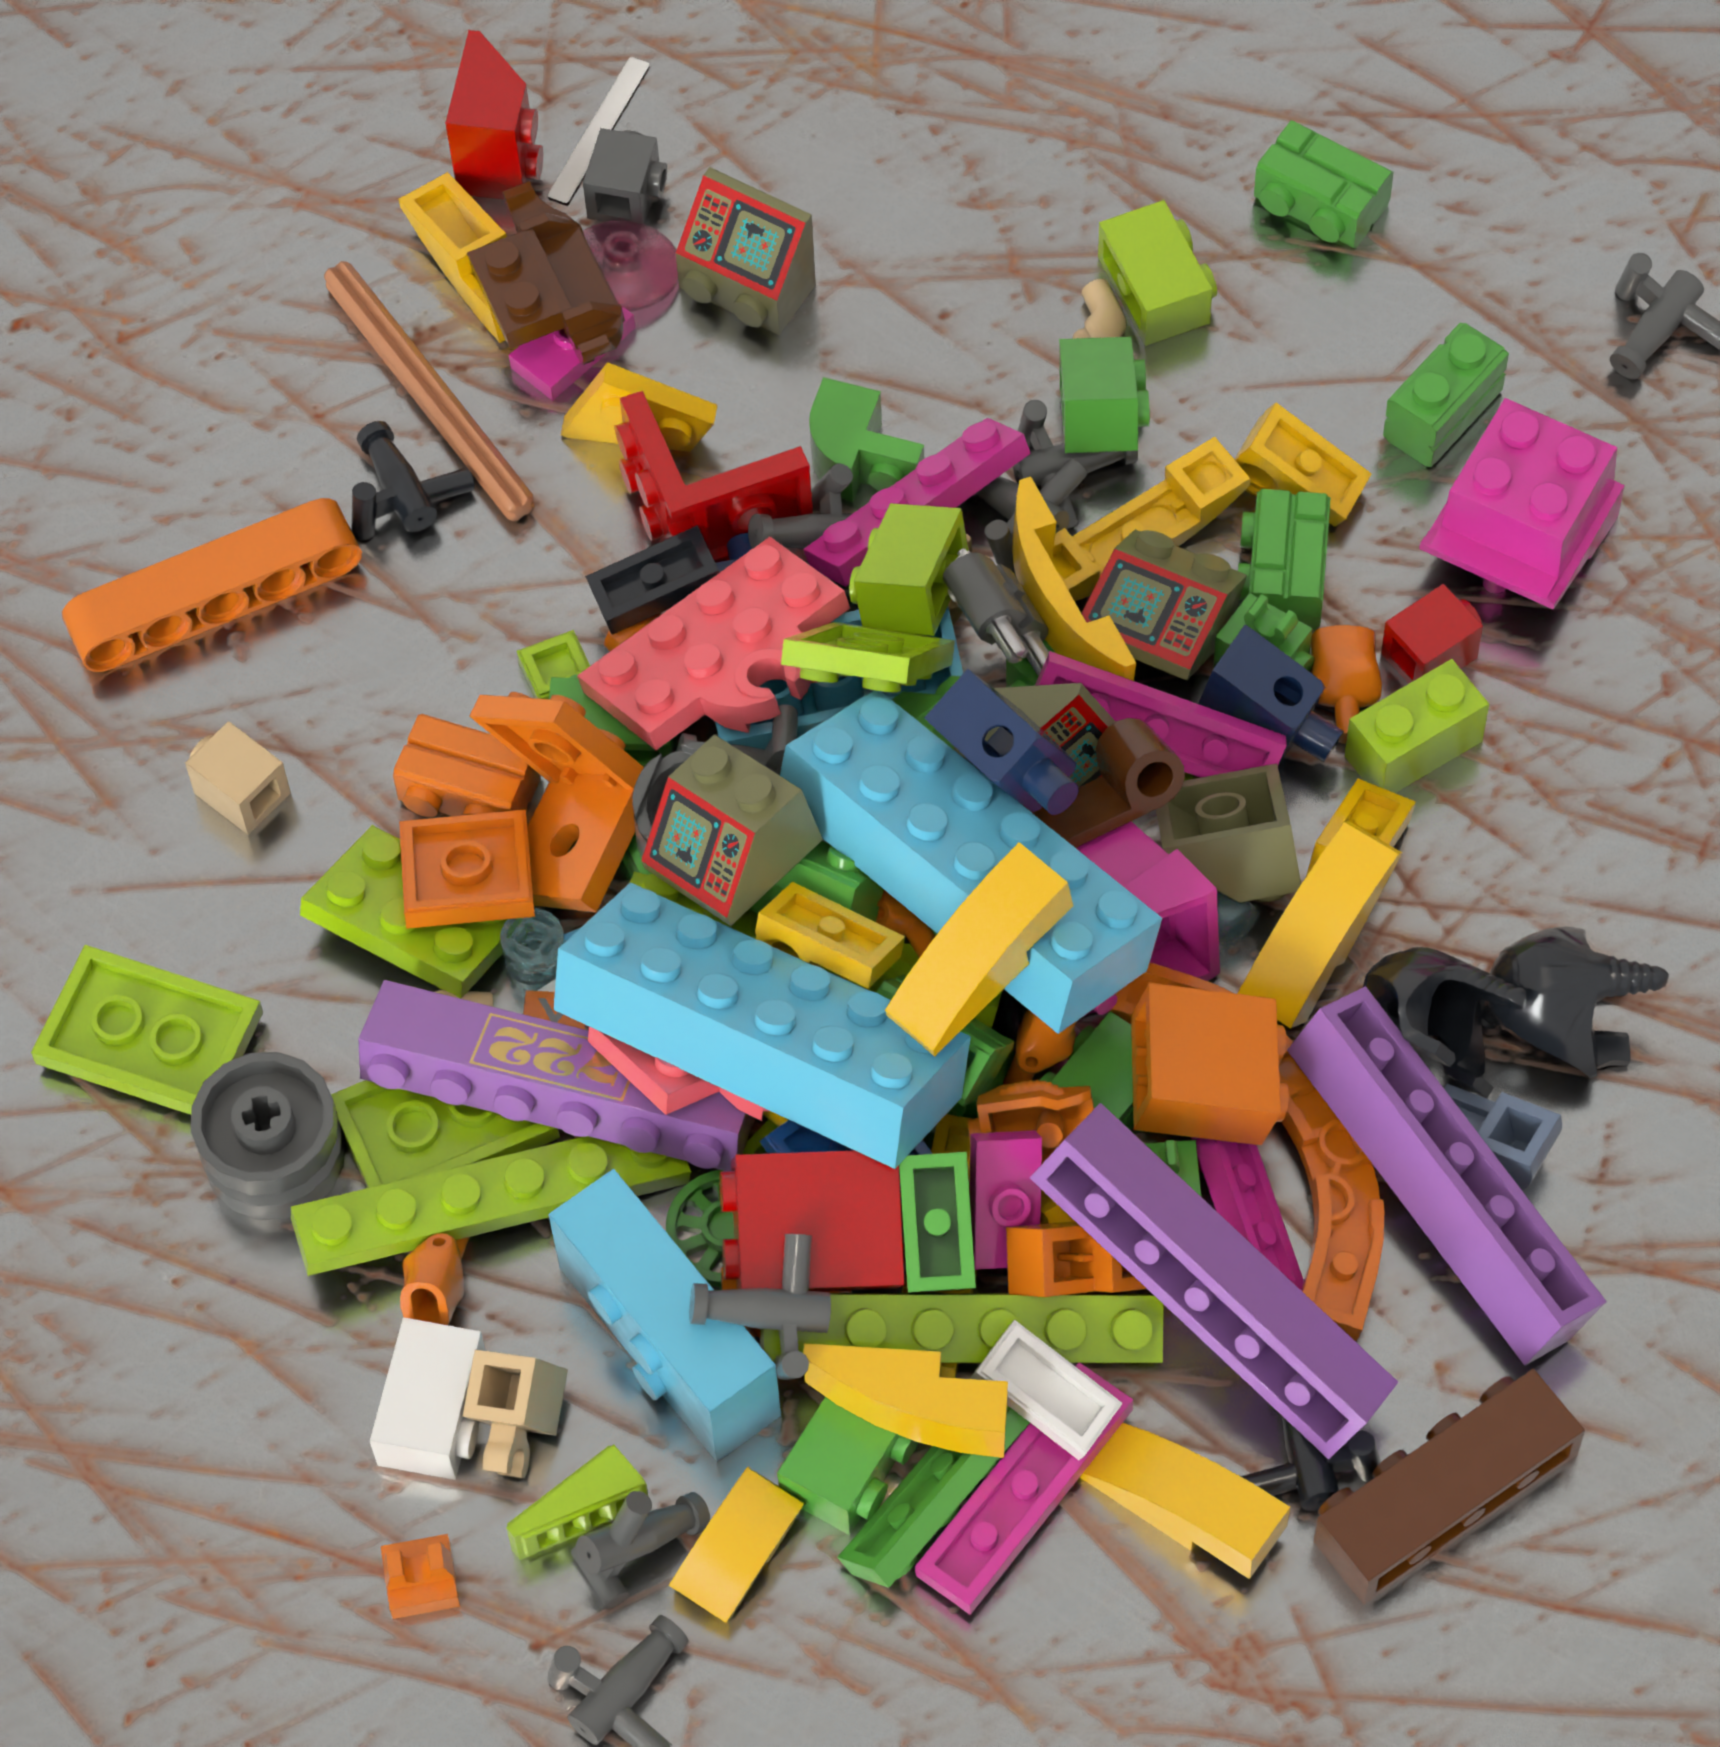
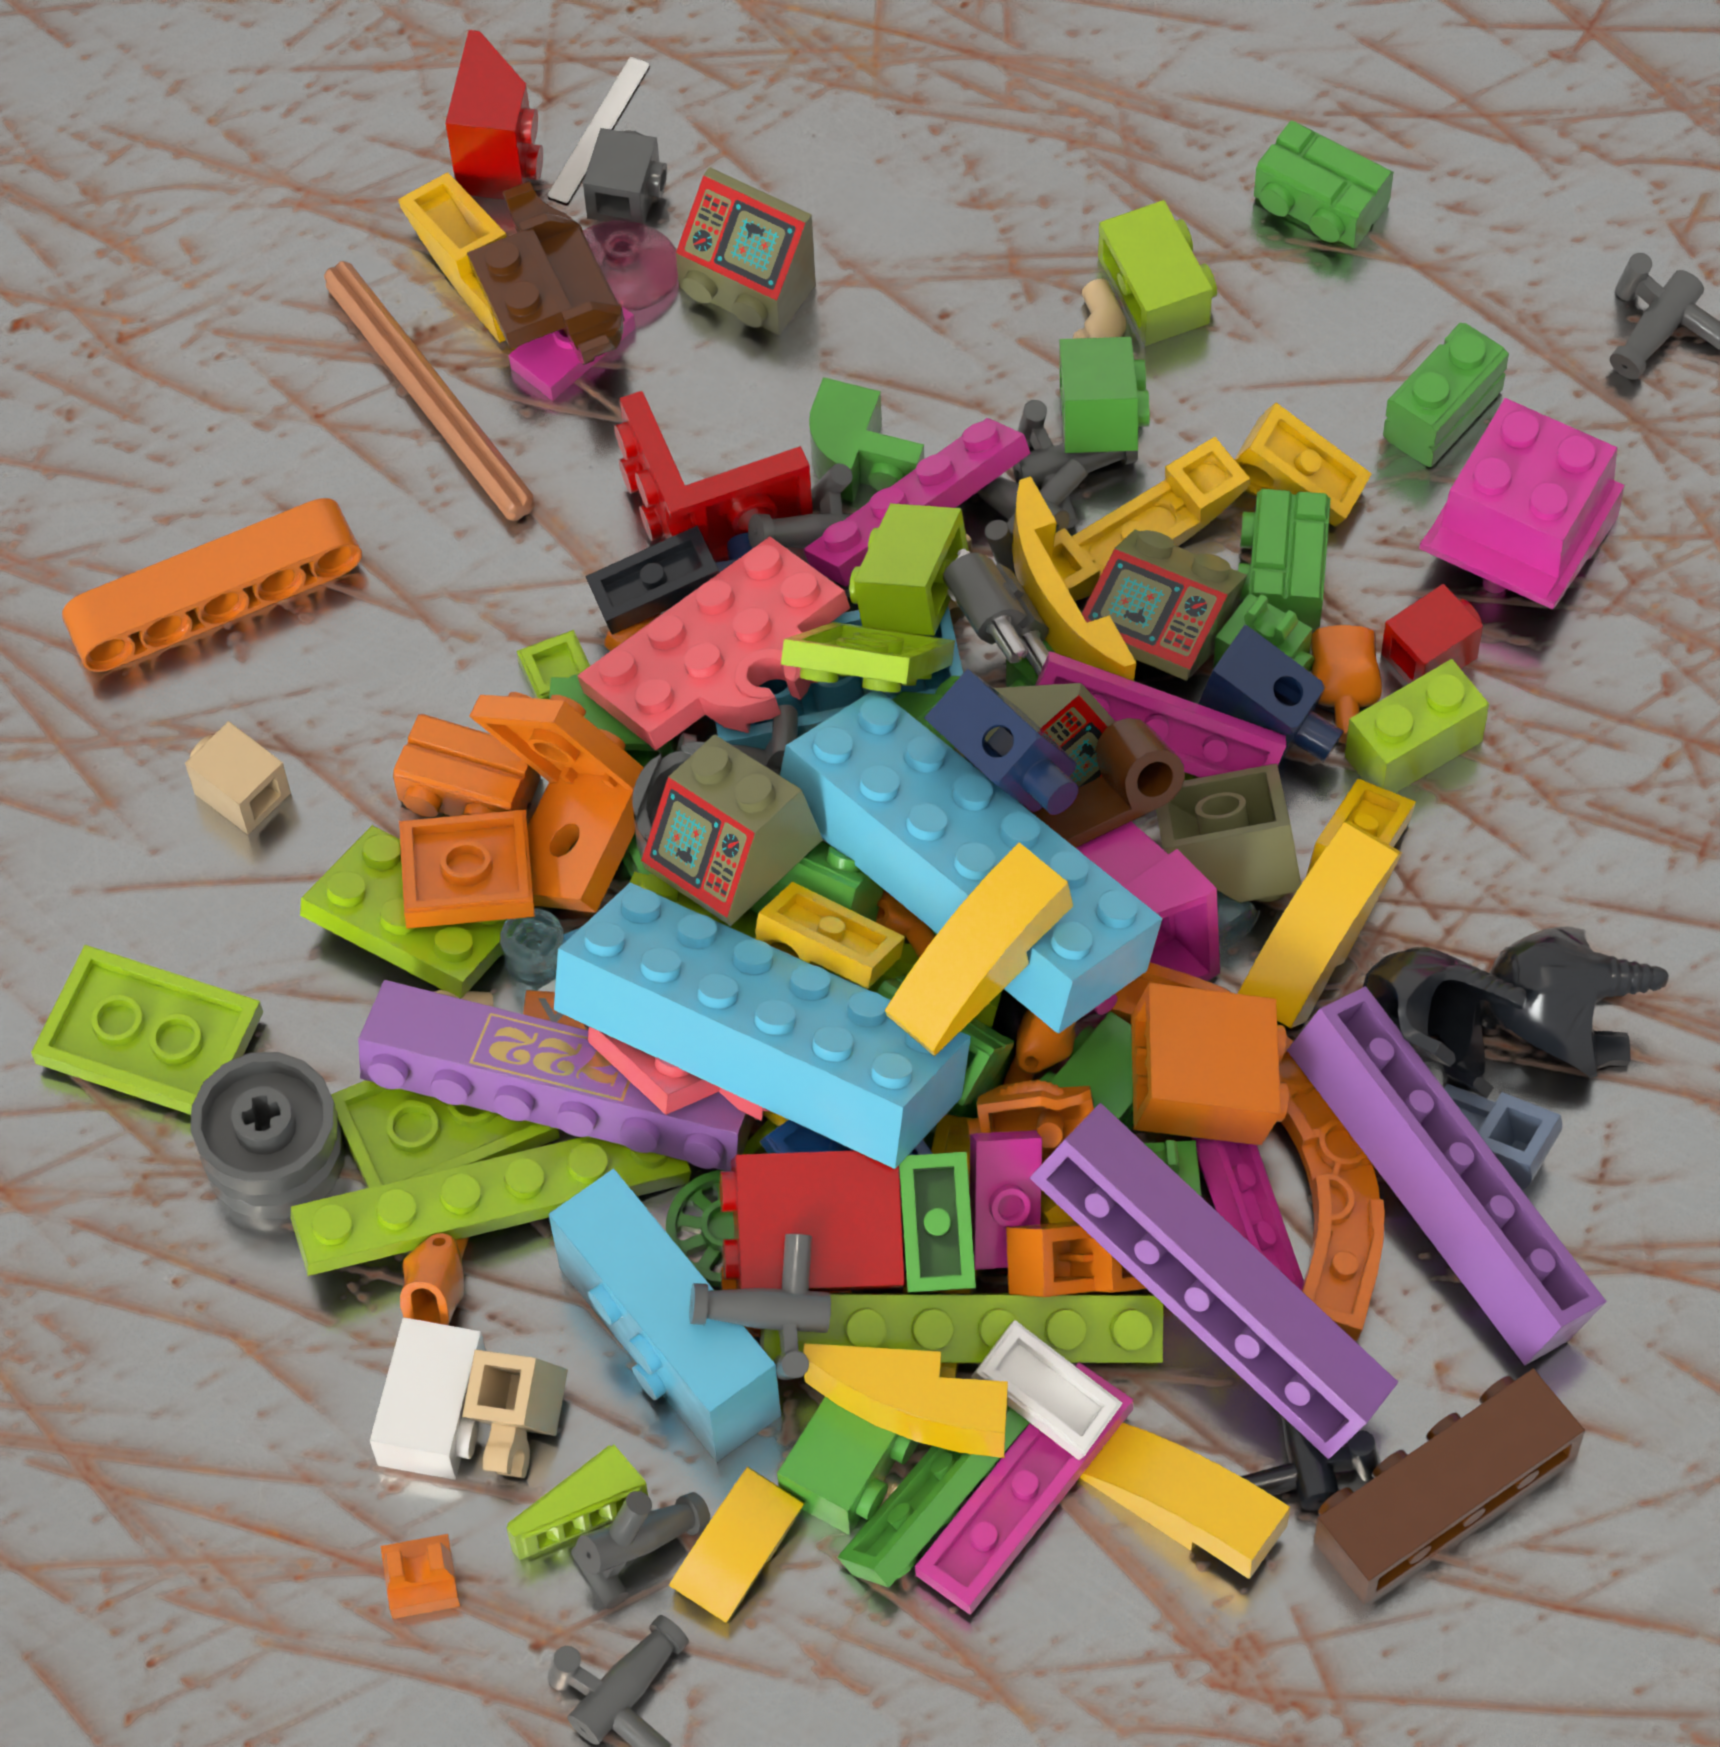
(400, 485): black piece -> none
(679, 415): yellow wing -> none

